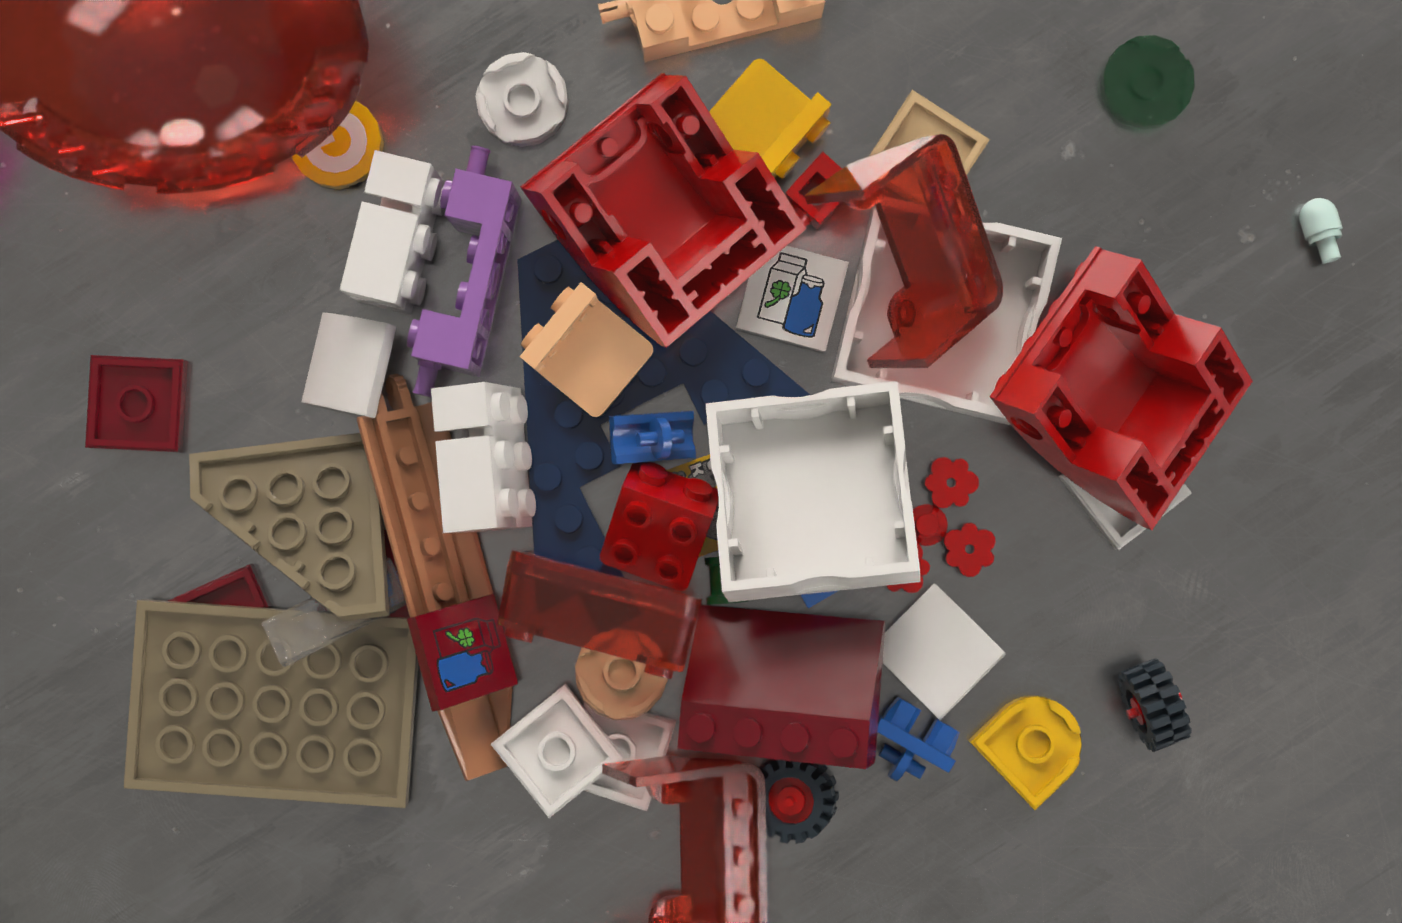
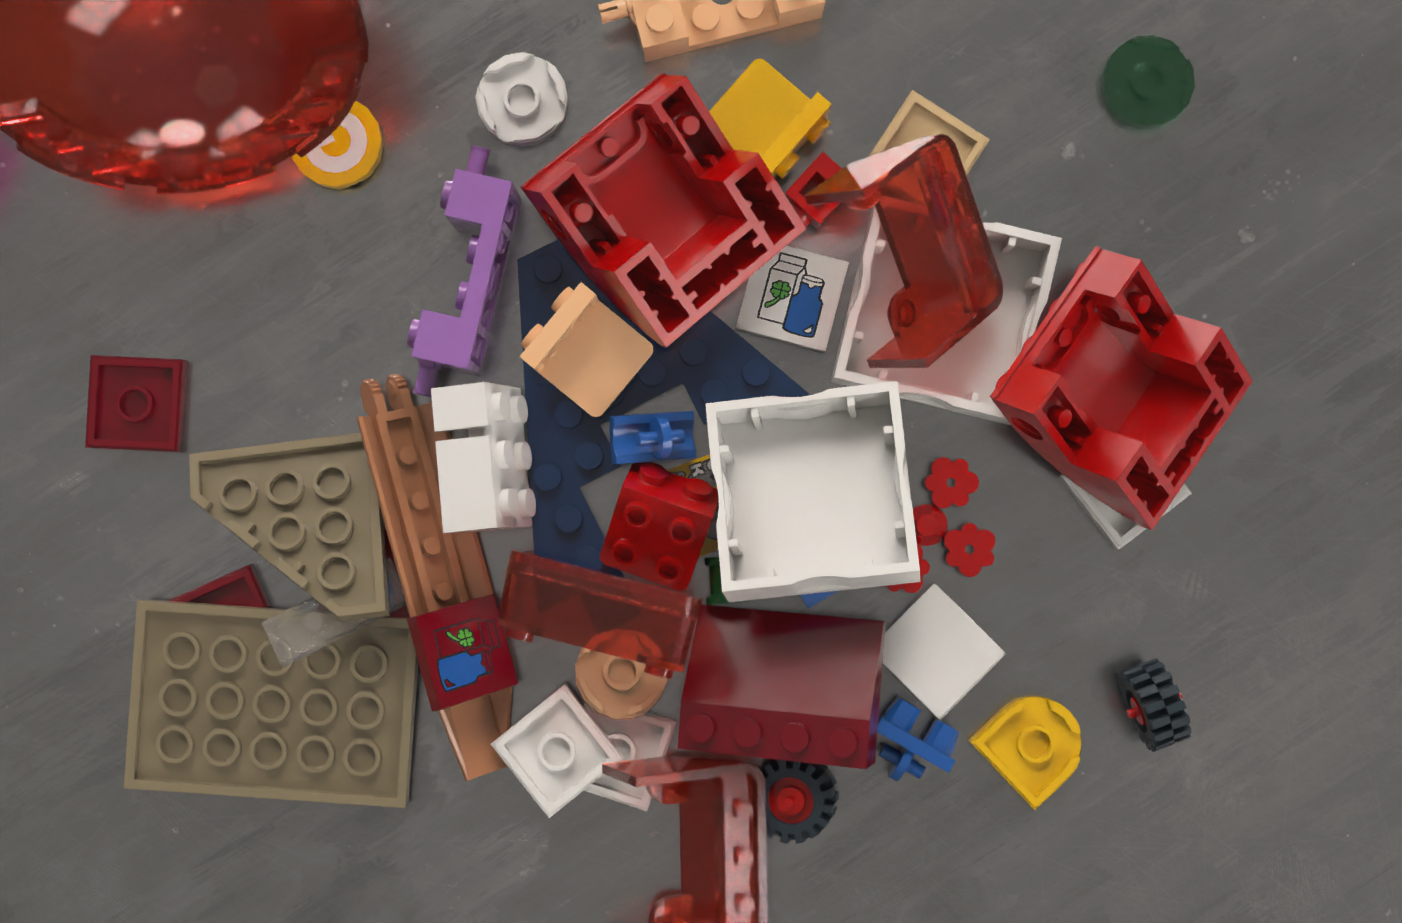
(349, 364): white slope -> none
(396, 236): white piece -> none
(1322, 227): light aqua cylinder -> none

